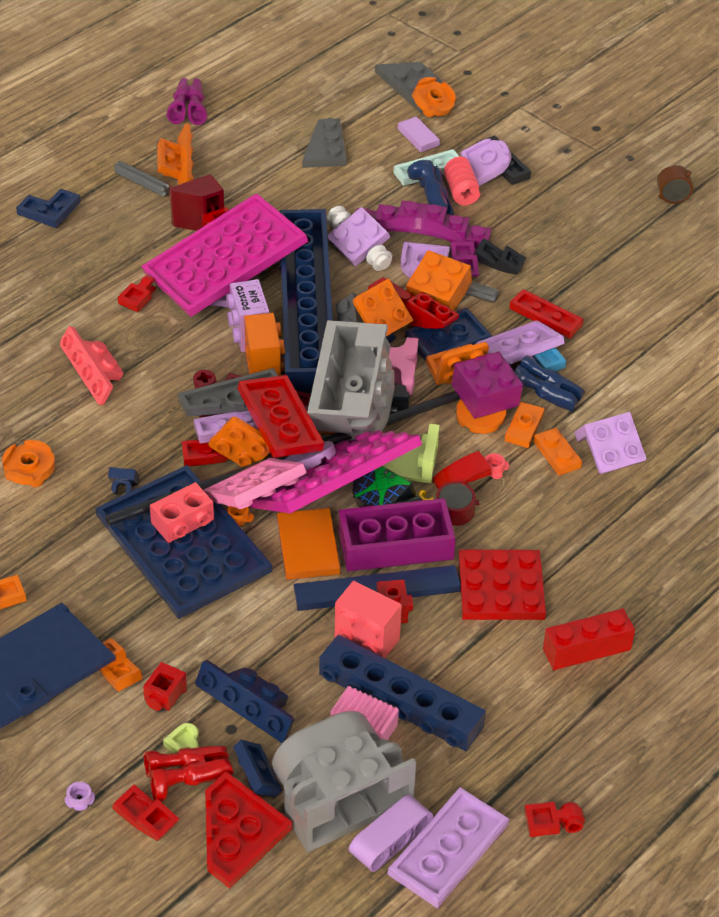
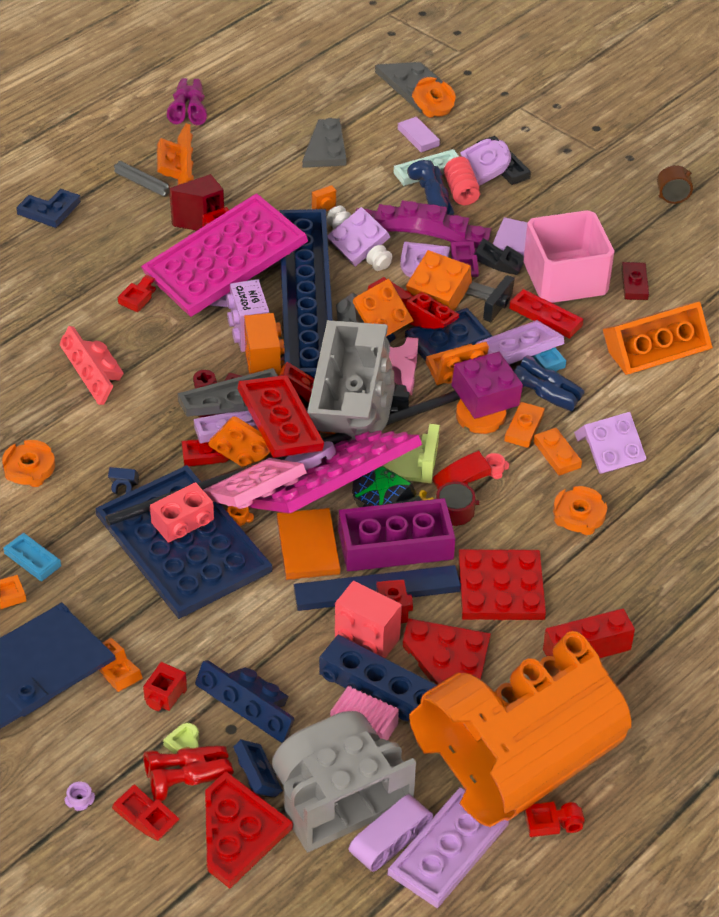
(32, 556): none -> dark azure plate
(300, 380): none -> red plate
(324, 198): none -> orange plate
(446, 649): none -> red plate
(499, 298): none -> black plate
(512, 234): none -> lavender tile
(532, 744): none -> orange piece
(568, 256): none -> bright pink plate
(580, 521): none -> orange plate
(635, 281): none -> dark red plate
(658, 338): none -> orange slope

